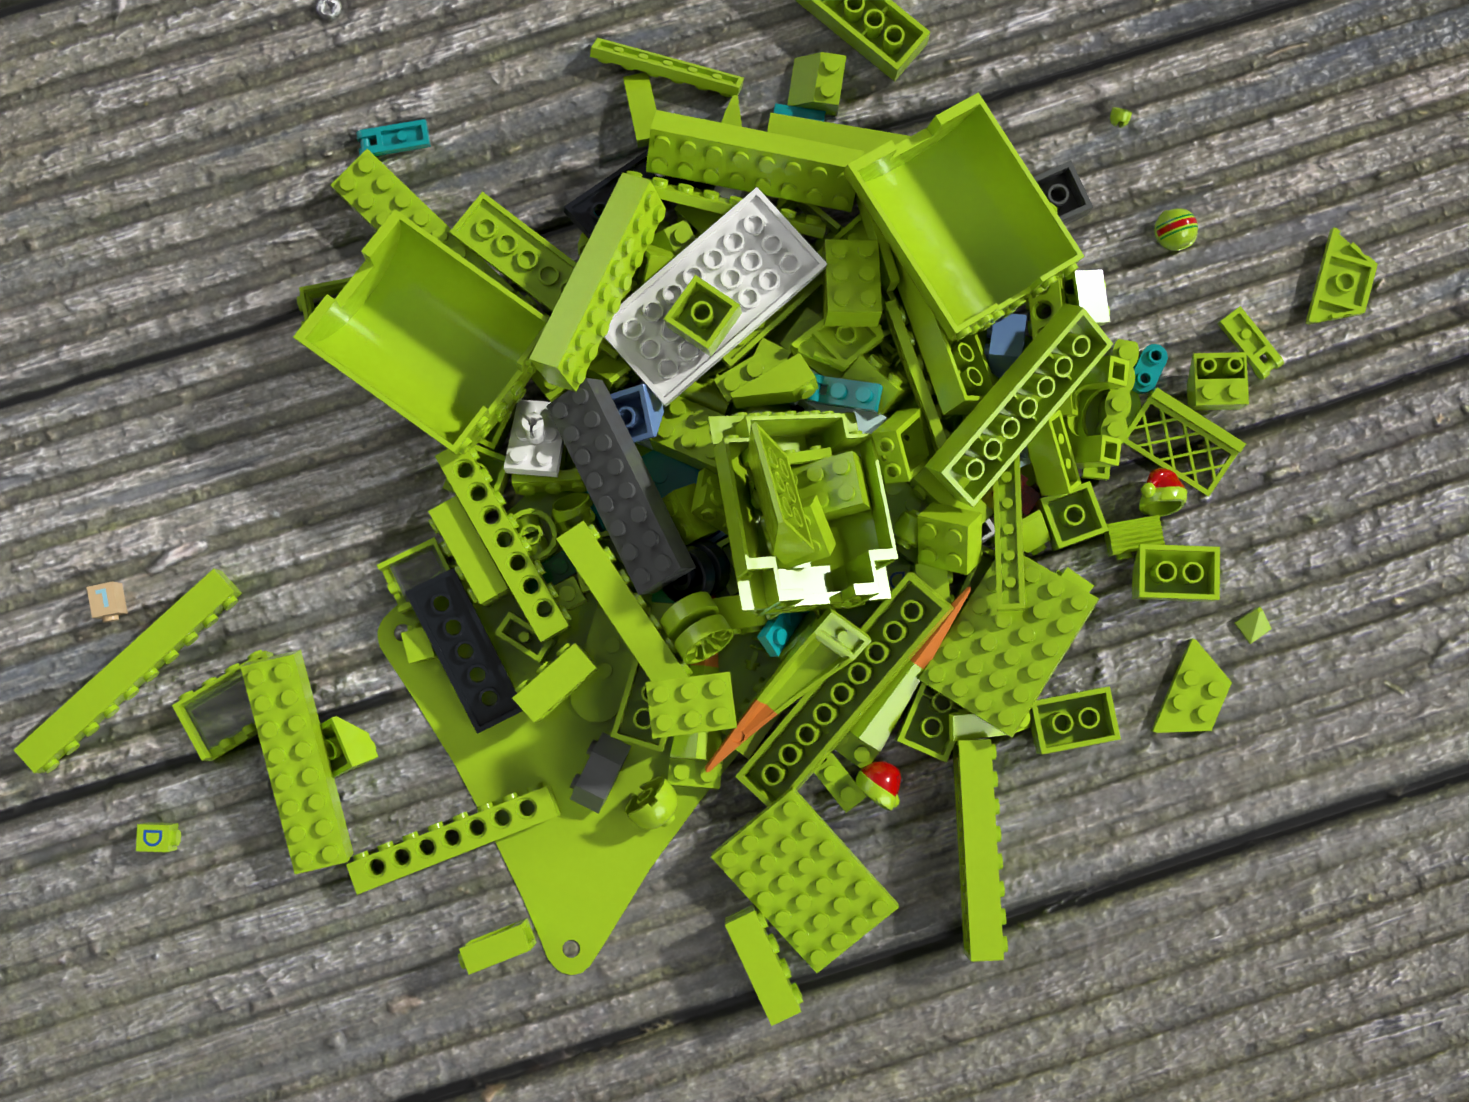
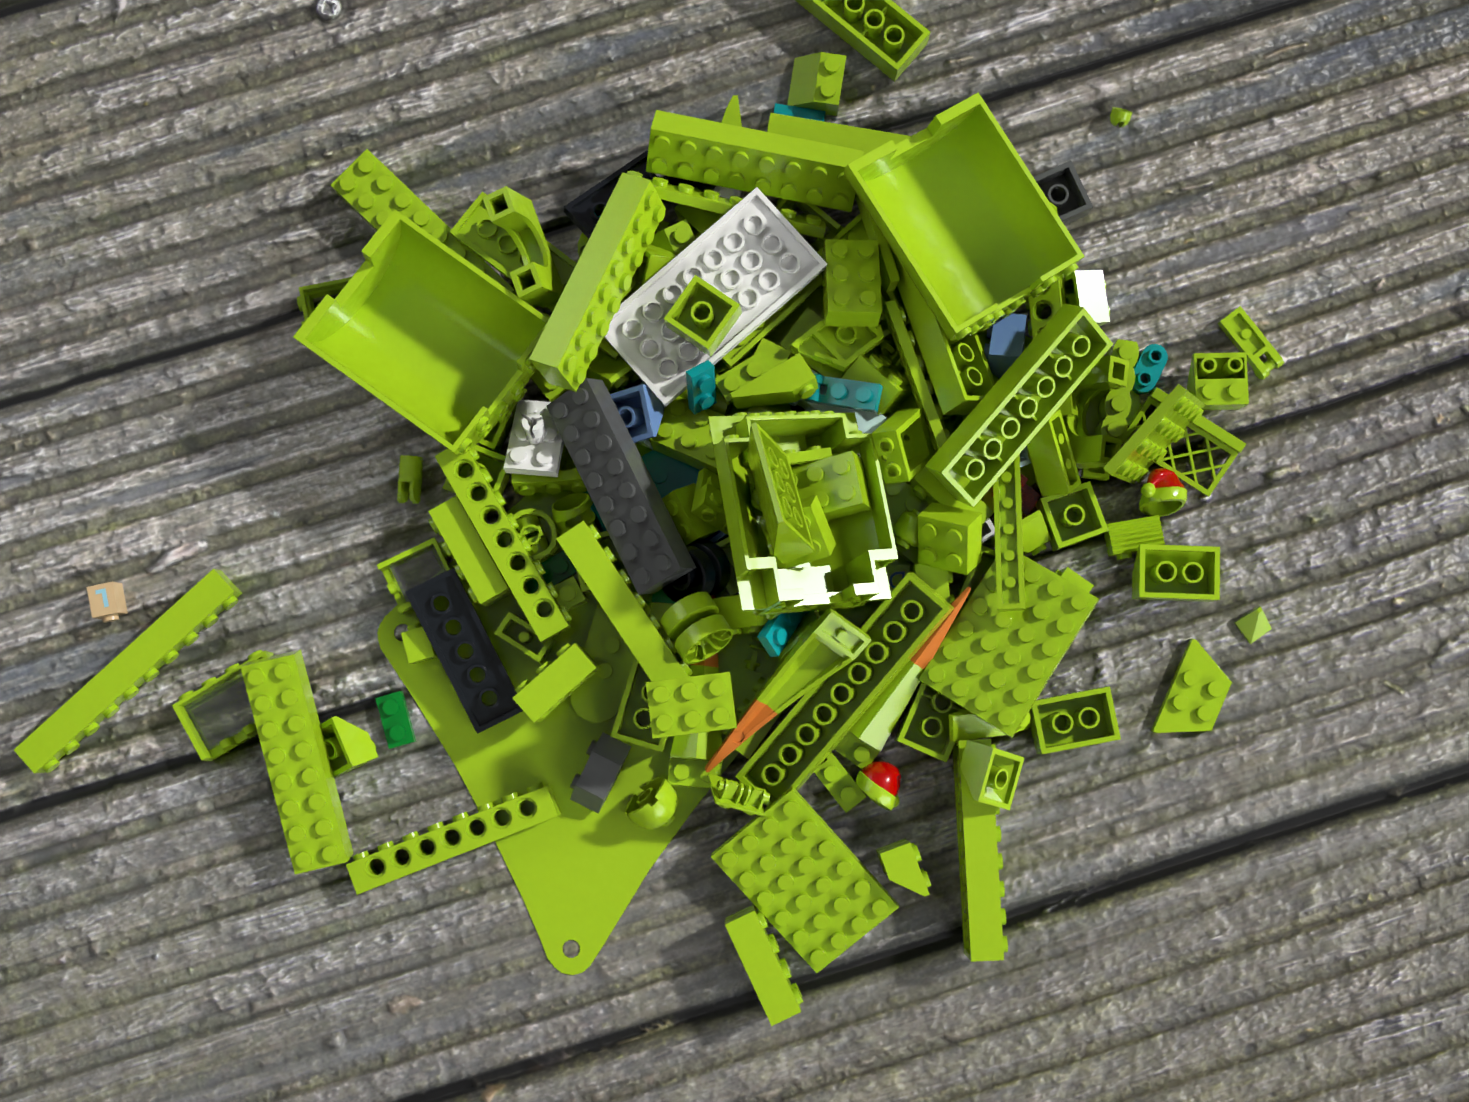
(157, 837): lime brick -> none
(395, 138): teal plate -> none
(395, 719): none -> green plate
(410, 479): none -> lime hinge
(497, 946): lime window -> none
(538, 278): none -> lime arch
(641, 105): lime slope -> none
(659, 65): lime plate -> none
(701, 387): none -> teal plate
(736, 795): none -> lime hinge
(901, 866): none -> lime slope
(991, 774): none -> lime slope
(1155, 435): none -> lime plate
(1176, 229): lime helmet -> none
(1342, 281): lime wing -> none

